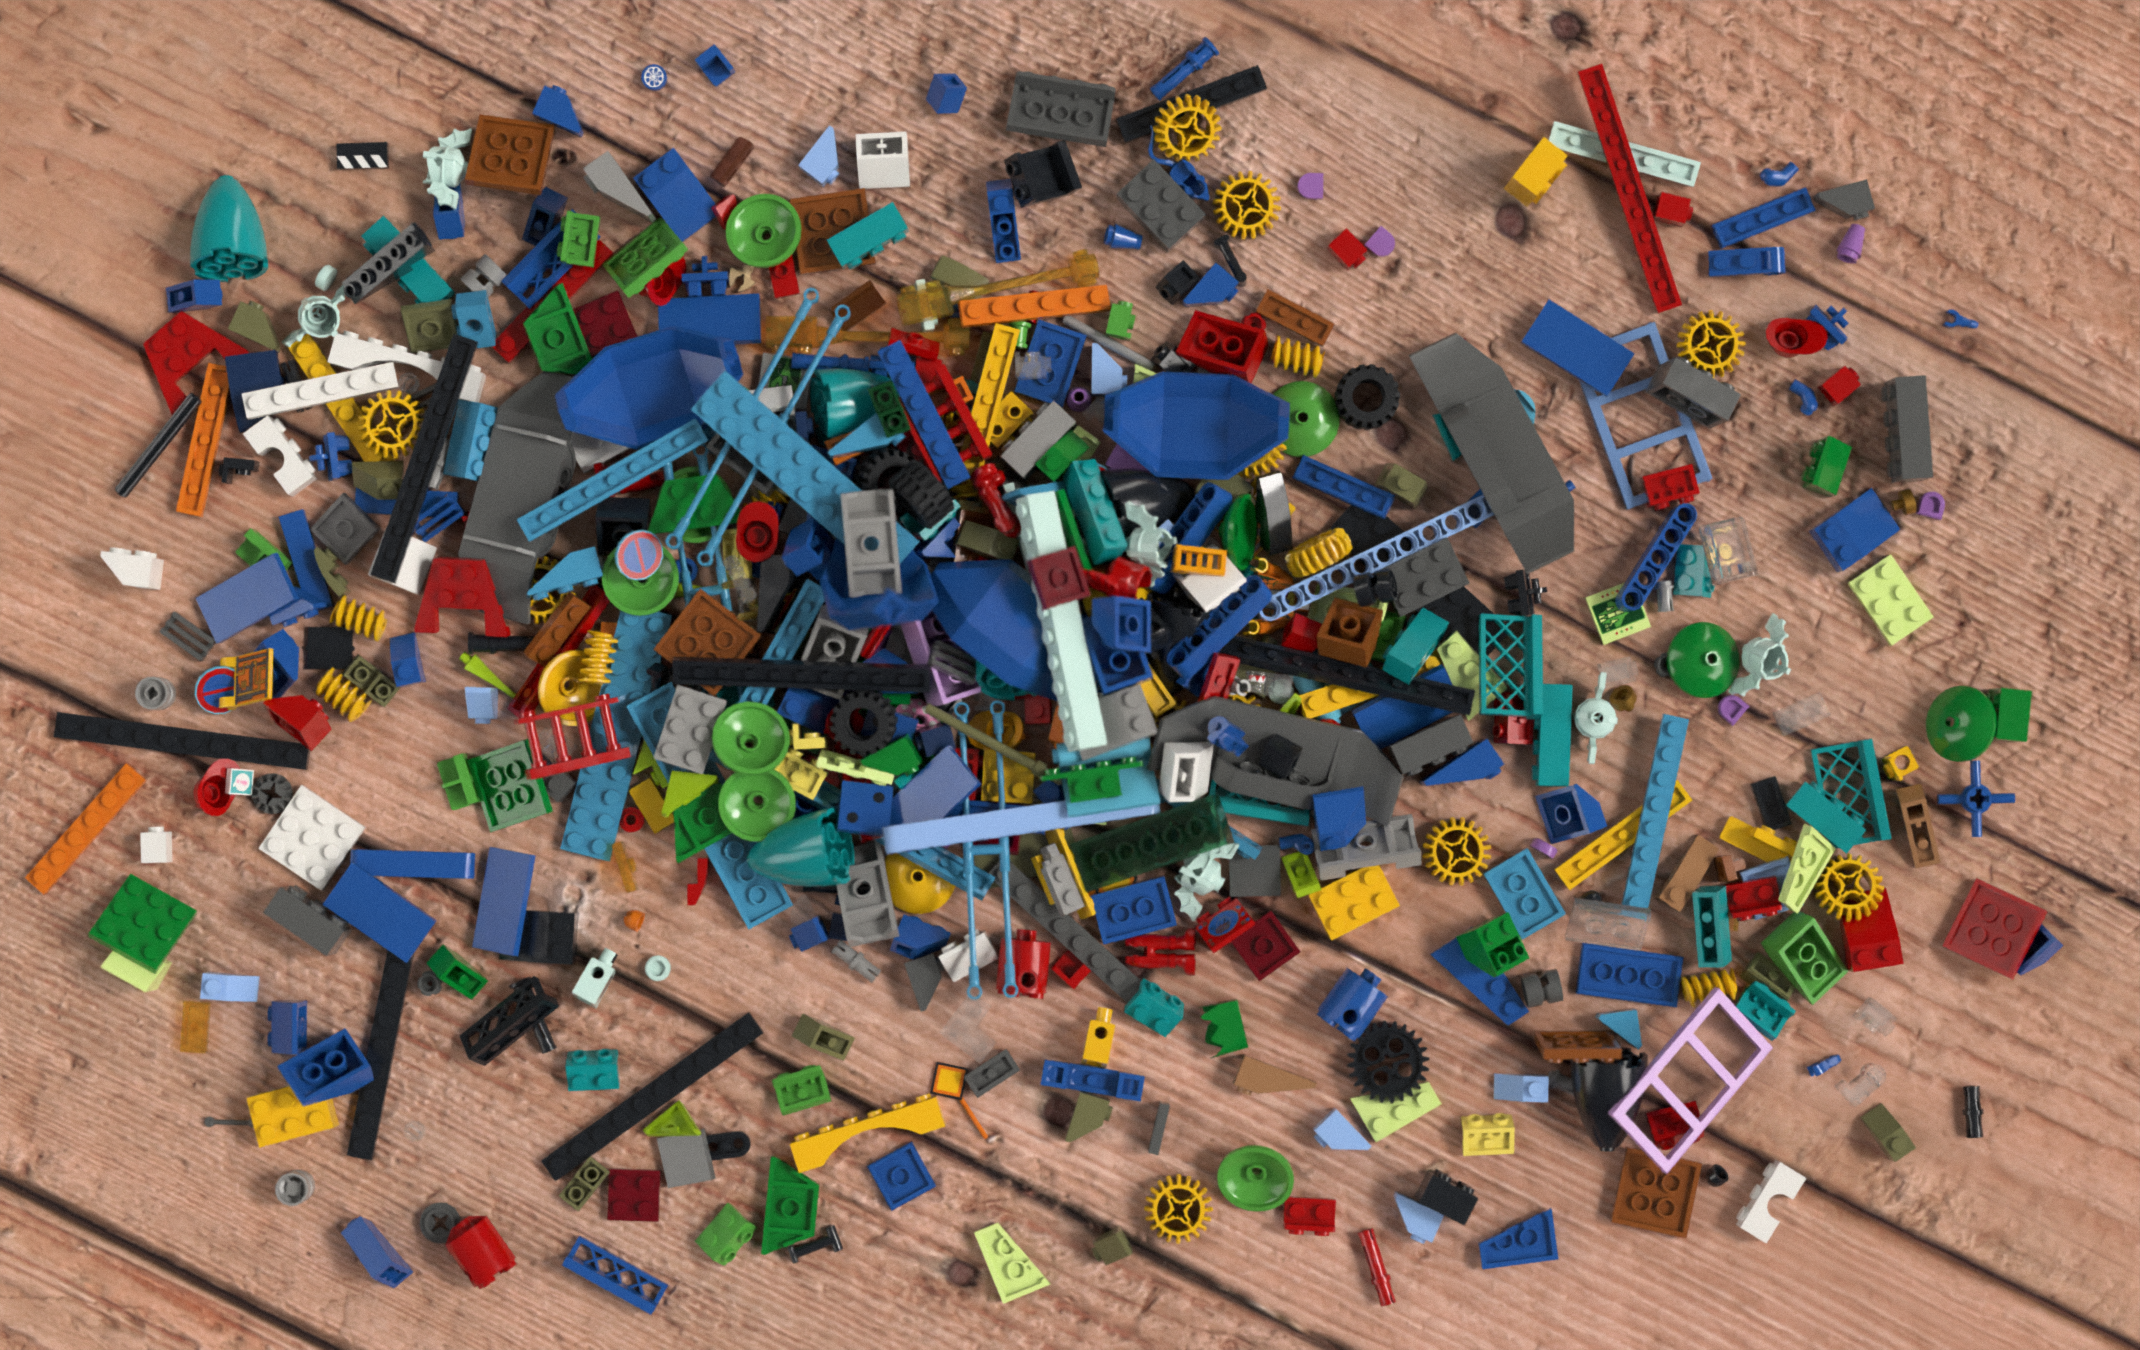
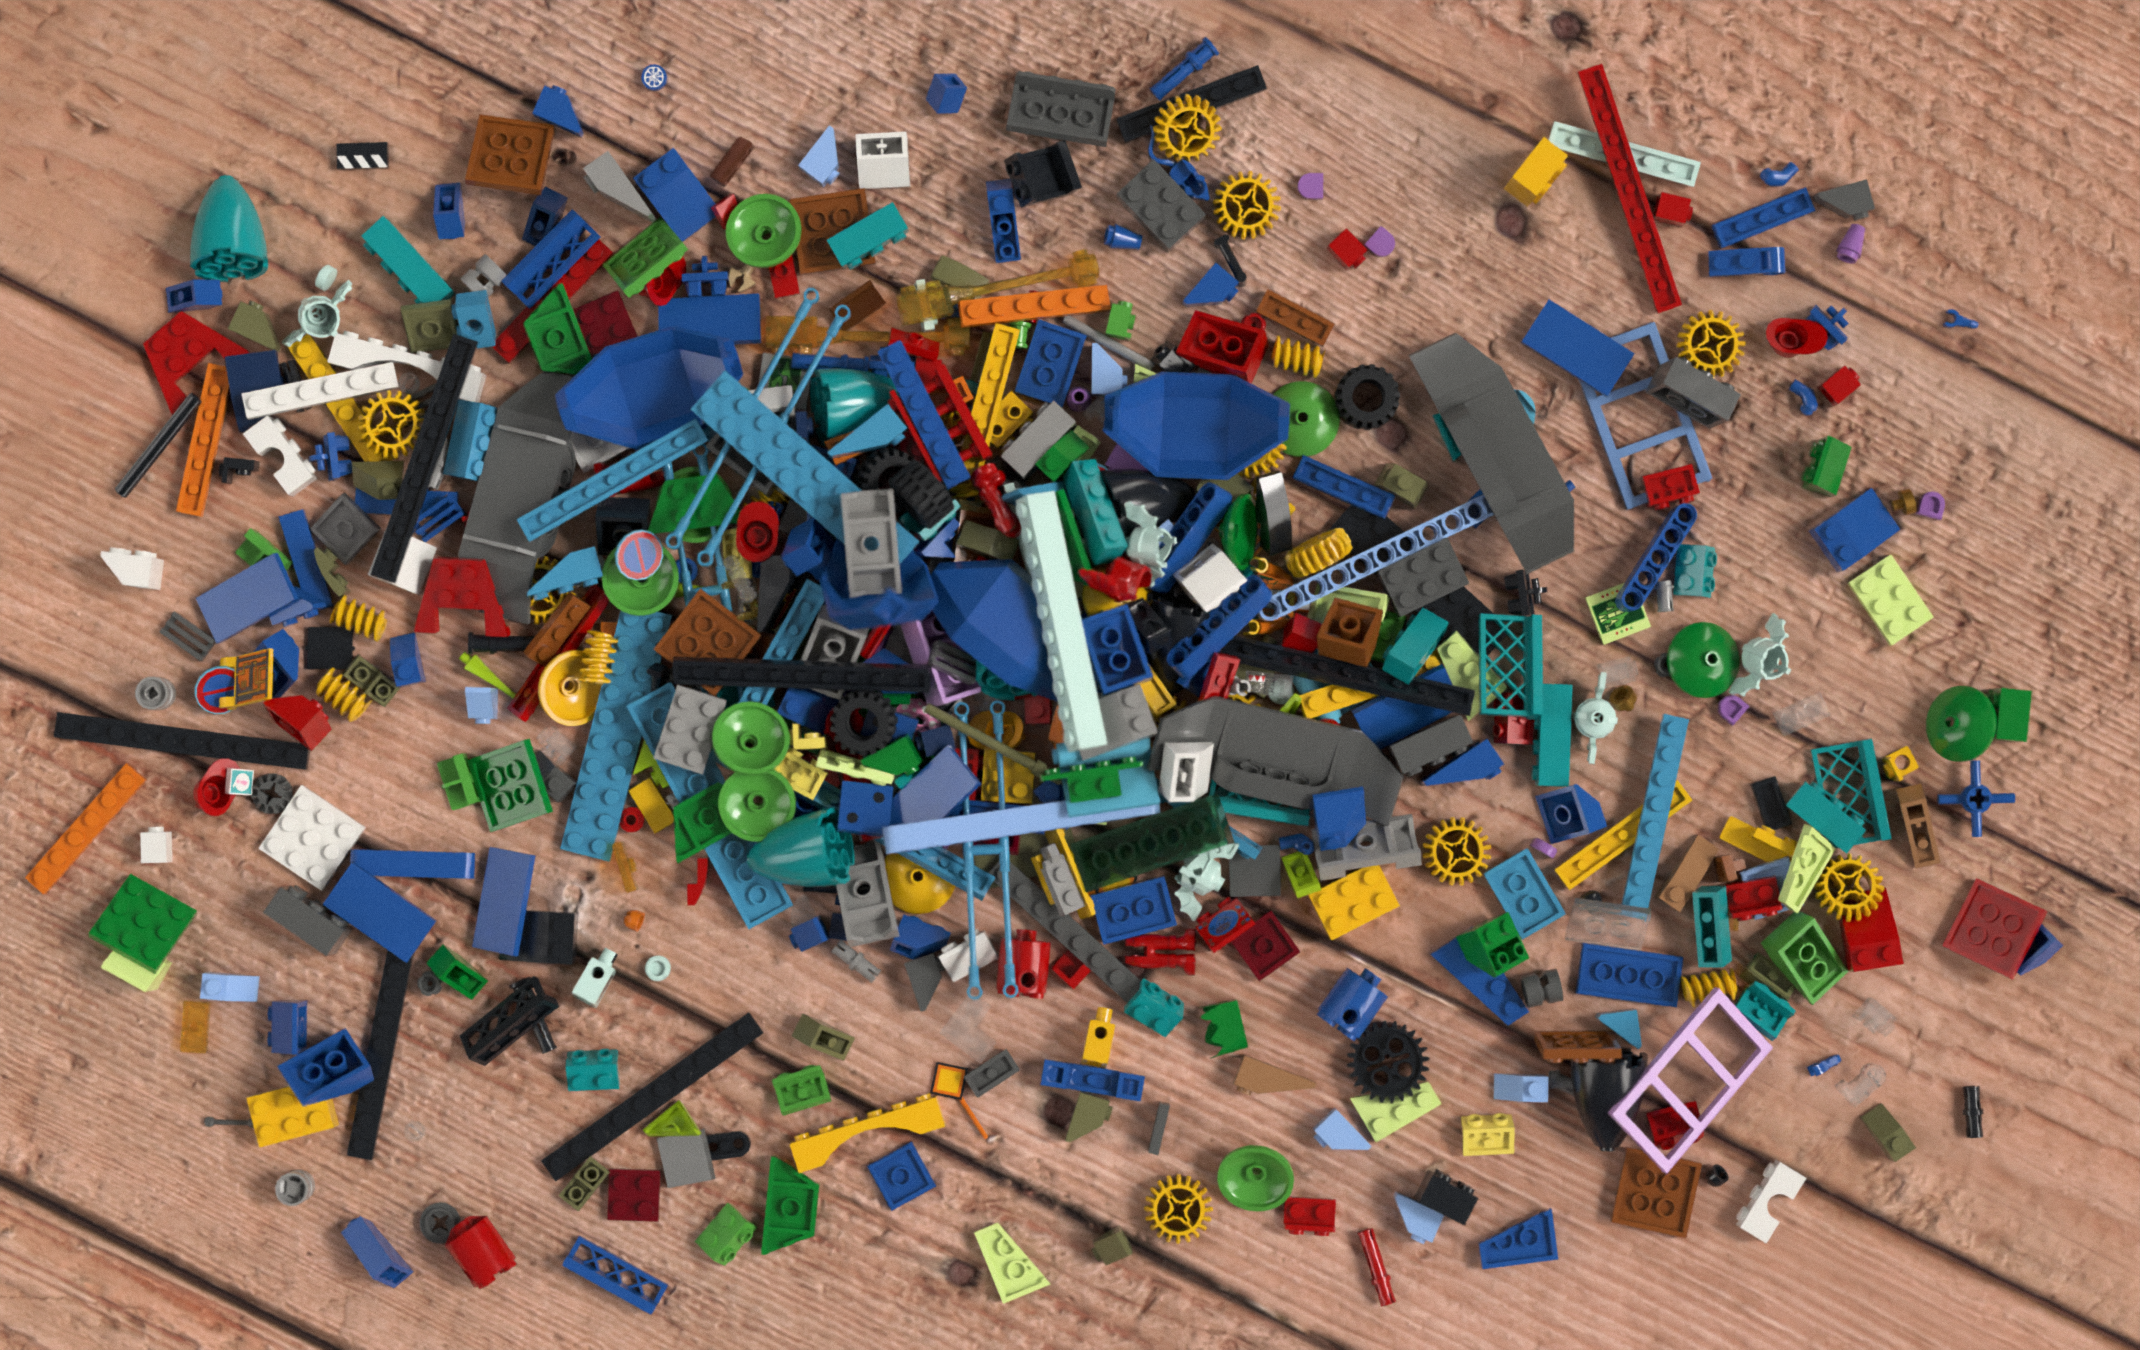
(388, 263): black slope -> none
(447, 167): light aqua helmet -> none
(564, 761): red fence -> none
(579, 239): bright green bracket -> none
(684, 788): lime tile -> none
(715, 65): blue panel -> none
(830, 1240): black piece -> none
(889, 408): dark green slope -> none
(1032, 366): clear brick -> none
(1058, 578): dark red plate -> none
(1123, 622): blue slope -> none
(1177, 282): black bracket -> none
(1178, 550): light orange slope -> none
(1226, 735): blue hips -> none
(1280, 756): black panel -> none
(1375, 587): black wheel -> none
(1727, 545): clear container -> none
(1907, 429): dark grey brick -> none

